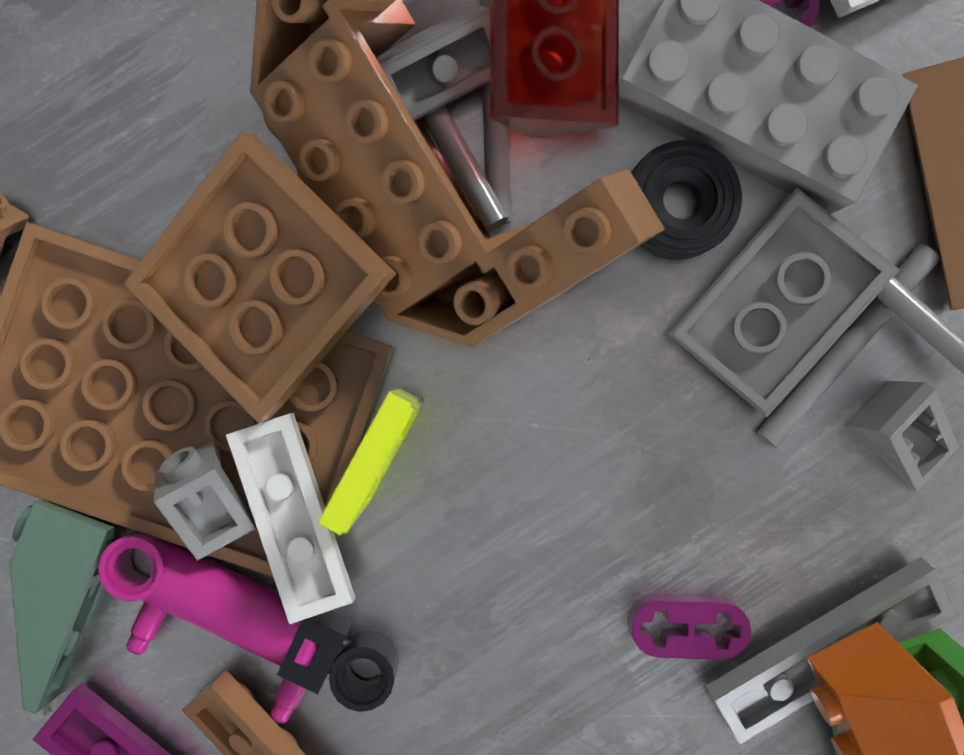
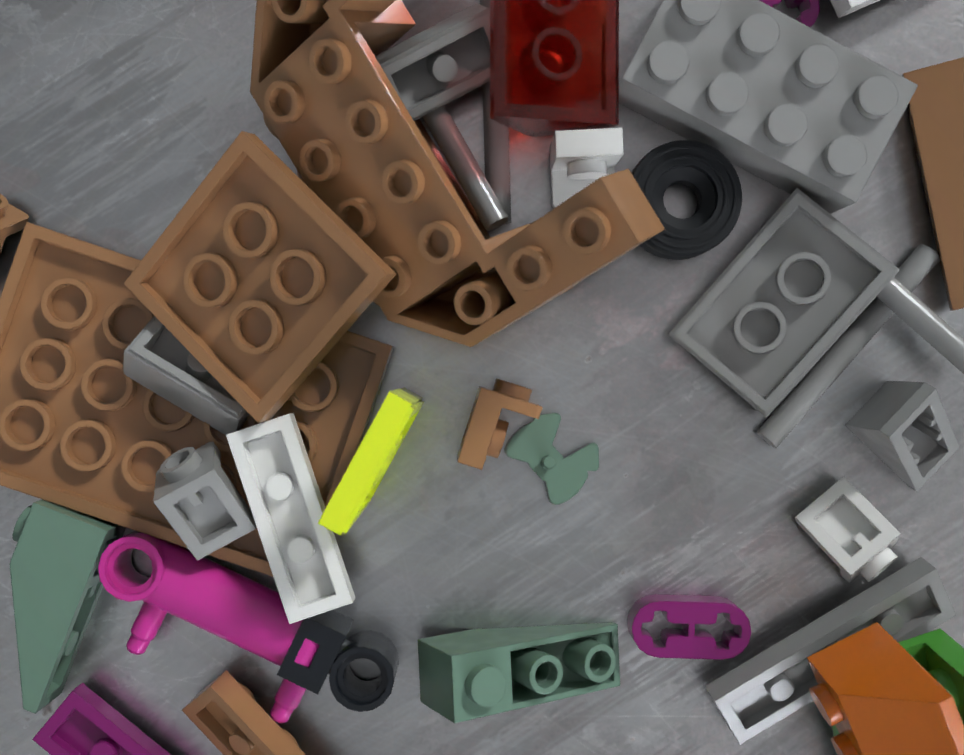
(173, 373): none -> light grey slope
(484, 429): none -> medium nougat bracket
(515, 667): none -> sand green slope
(561, 475): none -> sand green piece
(582, 158): none -> white bracket
(850, 531): none -> white bracket

